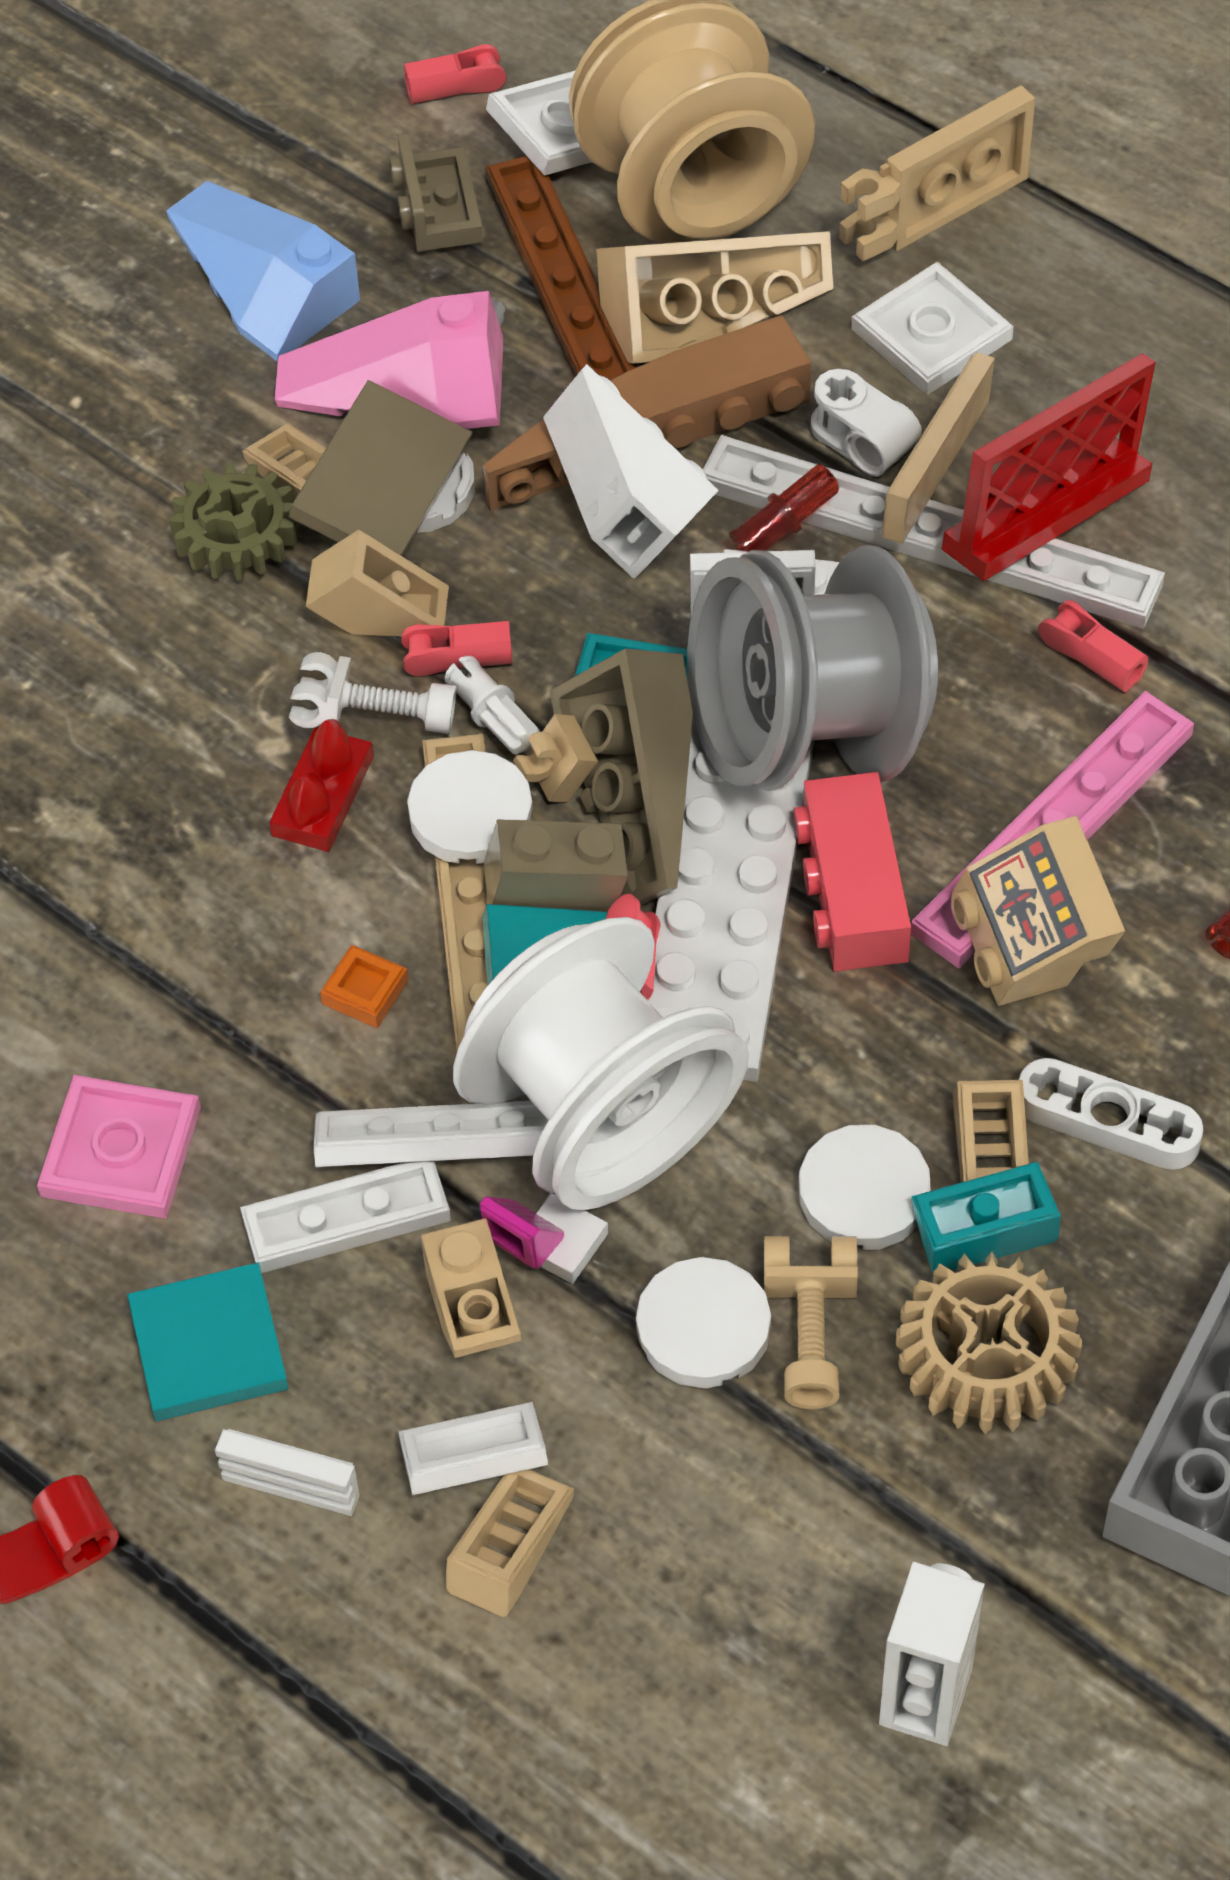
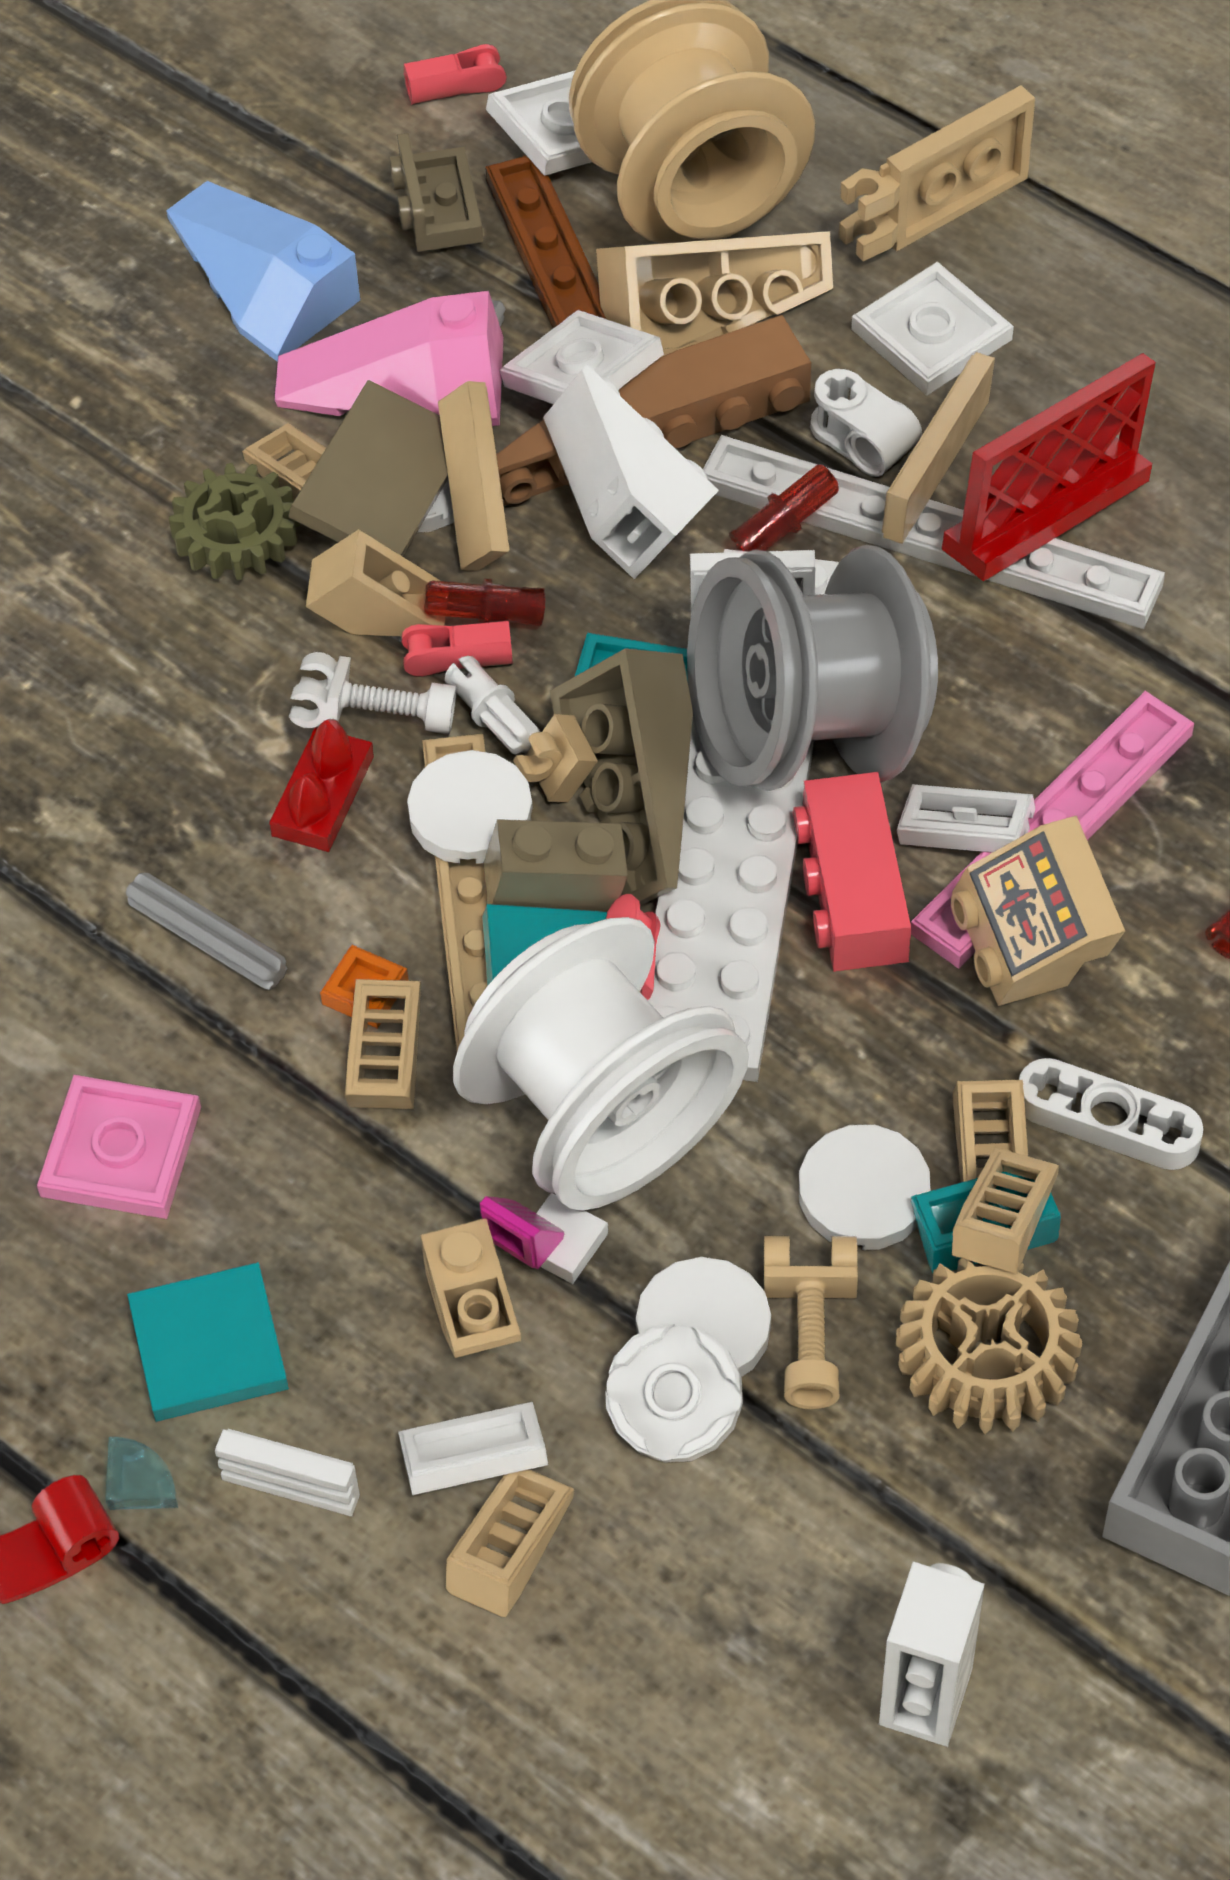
(137, 1477): none -> clear light blue tile
(206, 930): none -> light grey axle
(345, 1214): white tile -> none
(383, 1092): none -> tan slope
(427, 1133): white tile -> none
(473, 476): none -> tan tile
(485, 602): none -> clear red axle
(579, 340): none -> white tile
(674, 1393): none -> white tile
(962, 826): none -> white tile
(992, 1243): none -> tan slope
(1098, 647): coral bar -> none

